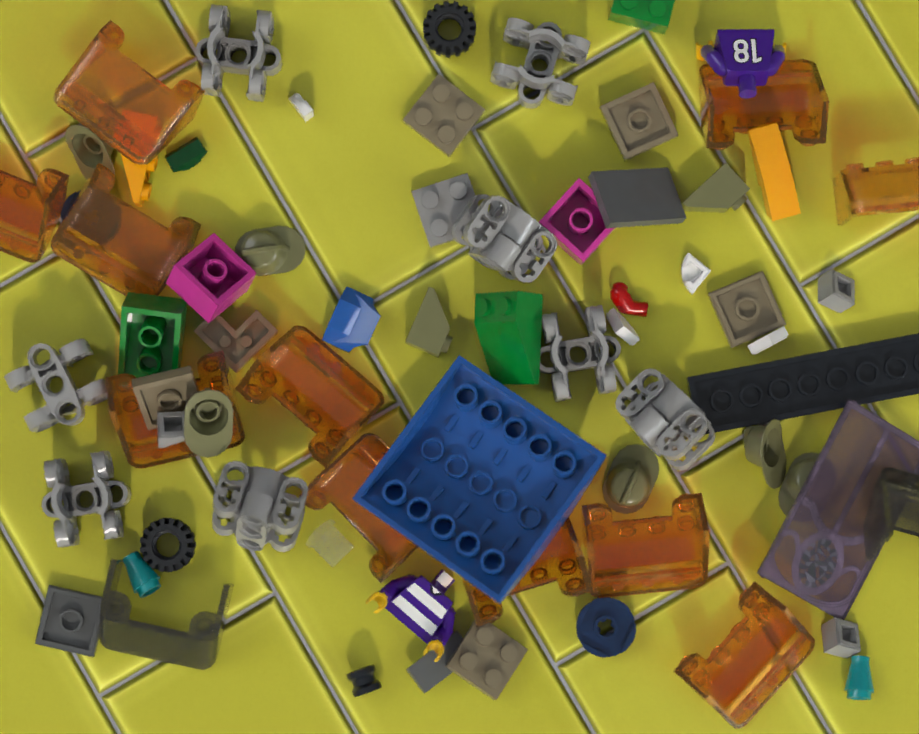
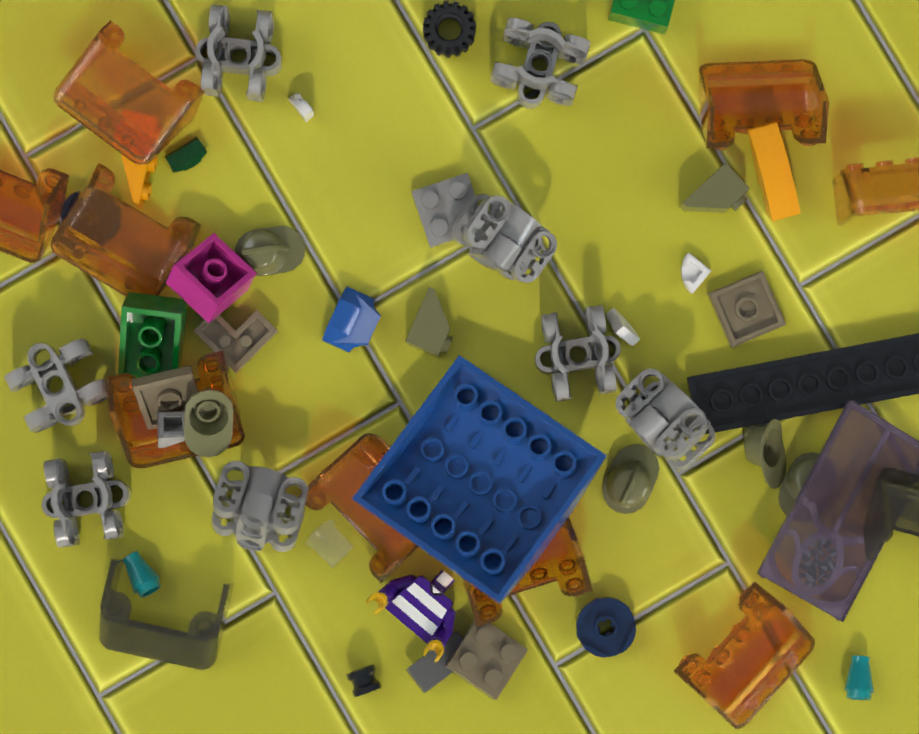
(70, 621): dark grey tile -> none
(88, 149): olive piece -> none
(149, 544): black tyre -> none
(315, 388): clear orange windscreen -> none
(444, 115): dark tan plate -> none
(510, 335): green slope -> none
(577, 222): dark pink brick -> none
(625, 303): red arm -> none
(637, 197): dark grey tile -> none
(639, 121): dark tan plate -> none
(646, 552): clear orange windscreen -> none
(743, 58): dark purple torso -> none
(768, 340): white tile -> none
(836, 291): light grey slope -> none
(840, 638): light grey slope -> none

